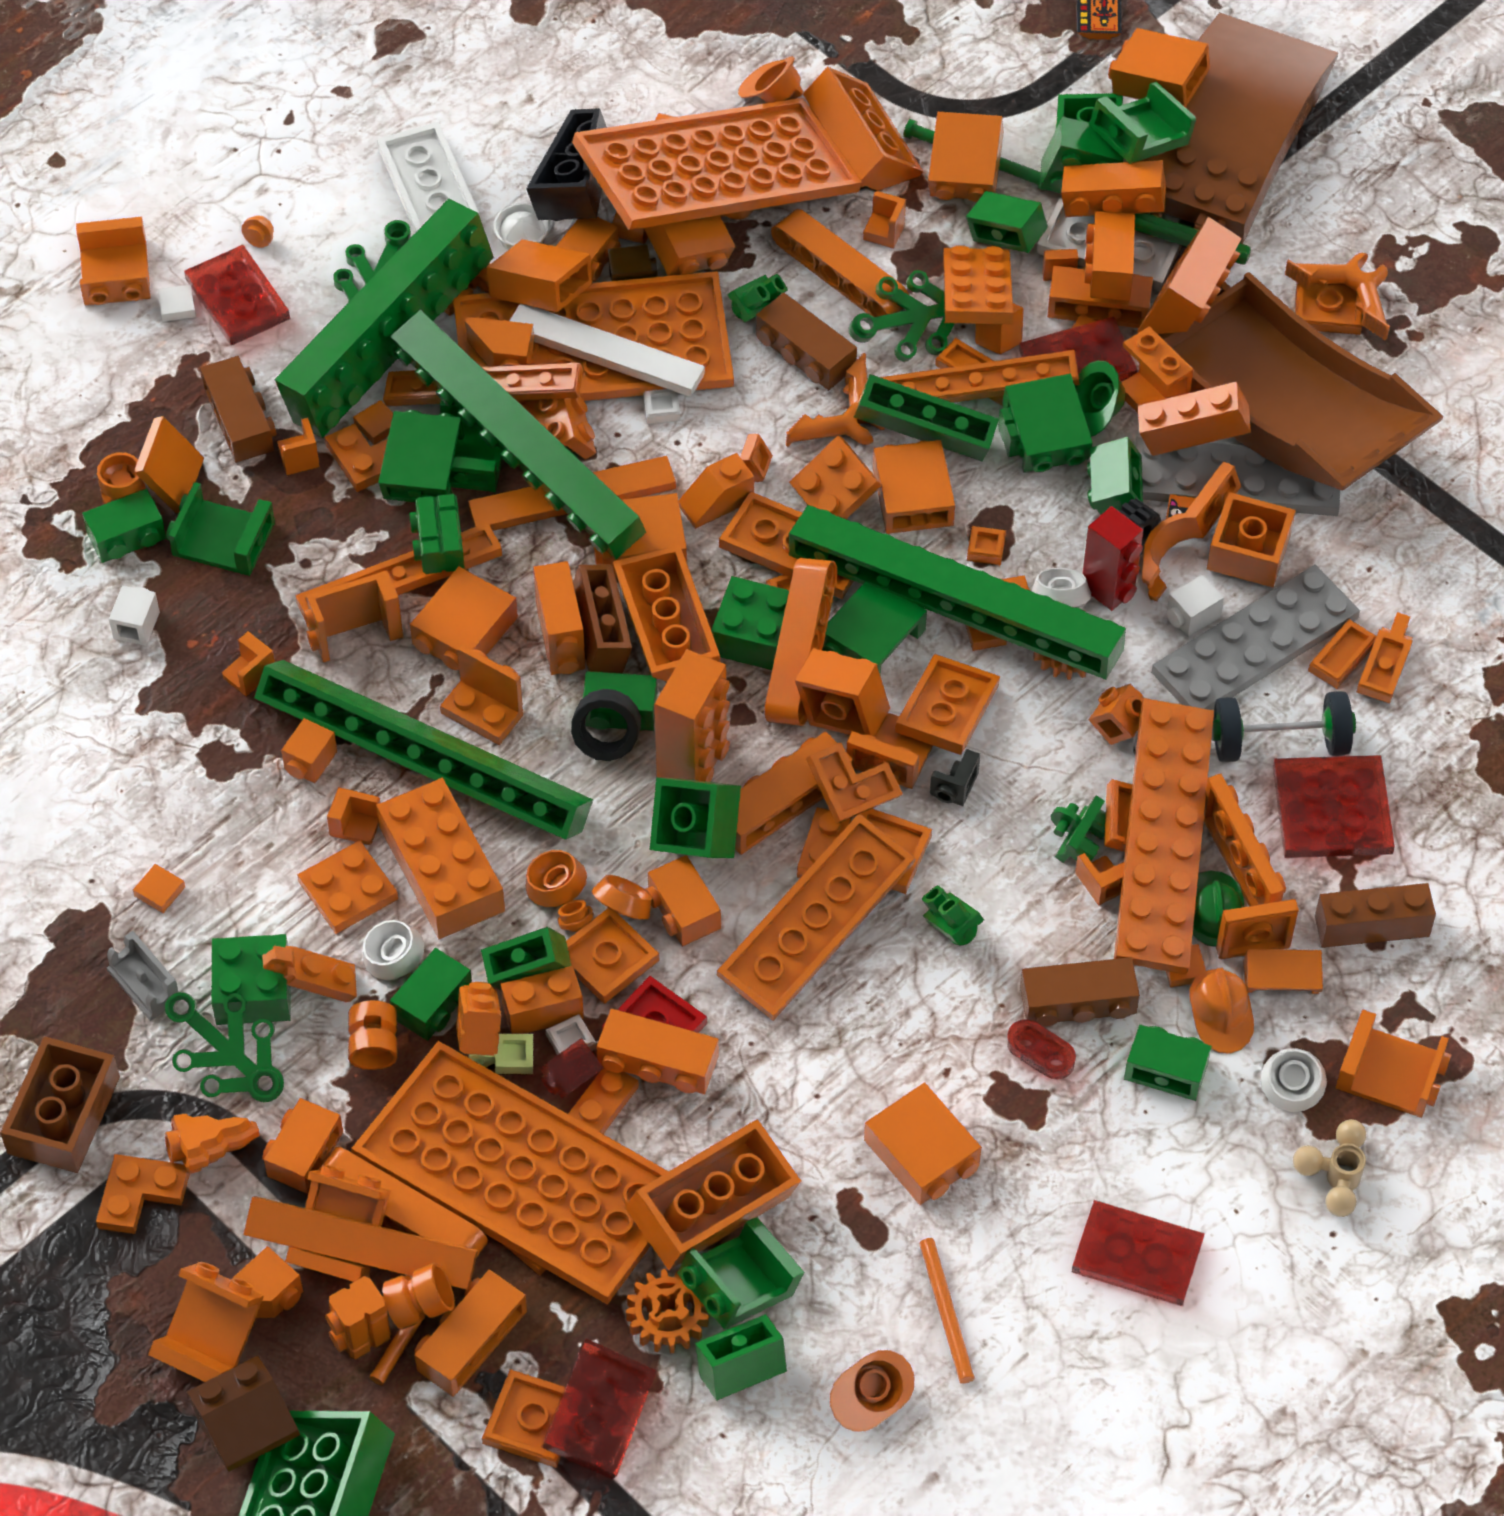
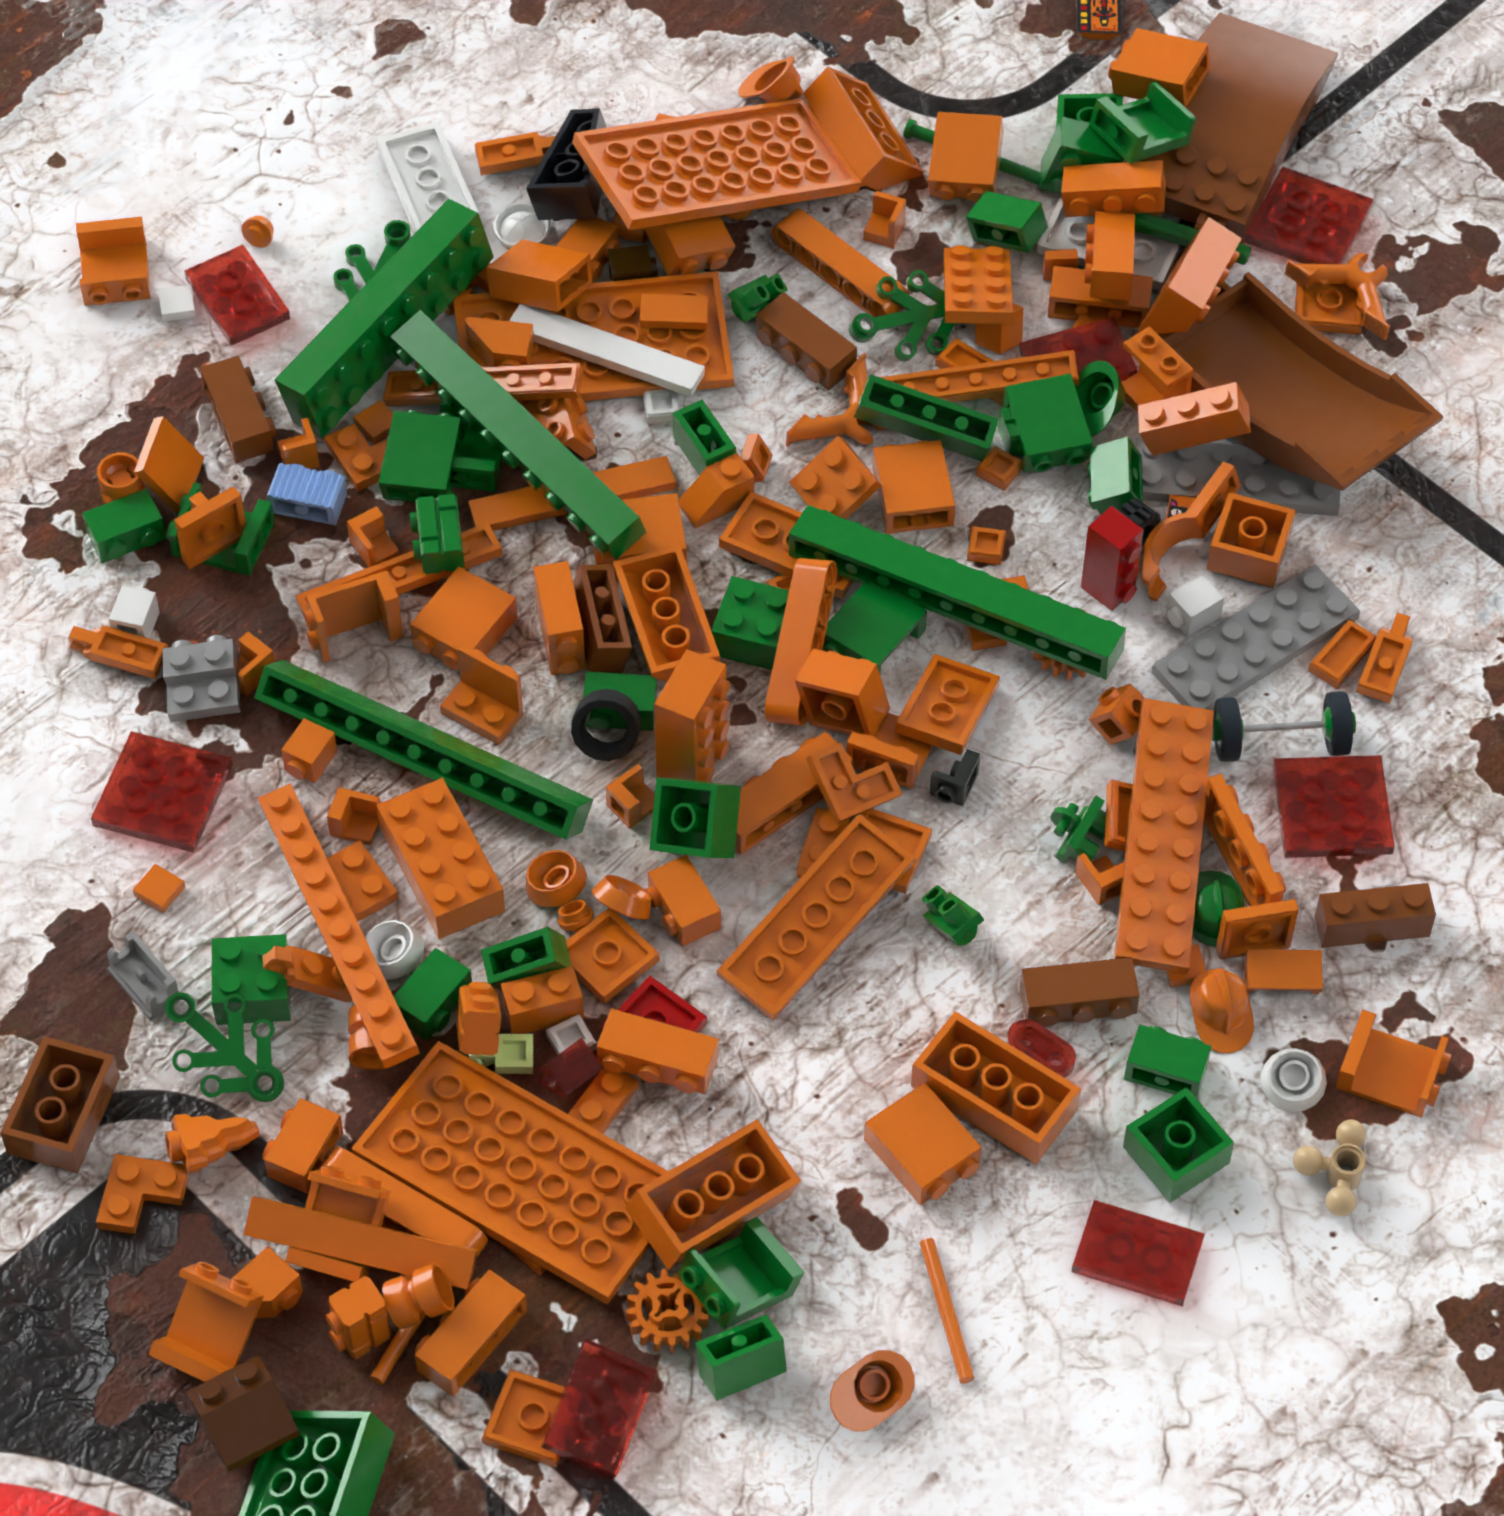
(119, 649): none -> orange hinge
(162, 791): none -> clear red plate
(201, 678): none -> light grey plate
(210, 526): none -> orange hinge
(307, 493): none -> light blue brick
(338, 927): none -> orange plate
(370, 538): none -> orange panel
(511, 152): none -> orange hinge
(630, 797): none -> orange panel
(673, 311): none -> orange tile
(701, 436): none -> green brick
(996, 1087): none -> orange brick
(999, 468): none -> orange tile
(1063, 585): white hat -> none
(1178, 1144): none -> green brick
(1308, 219): none -> clear red plate

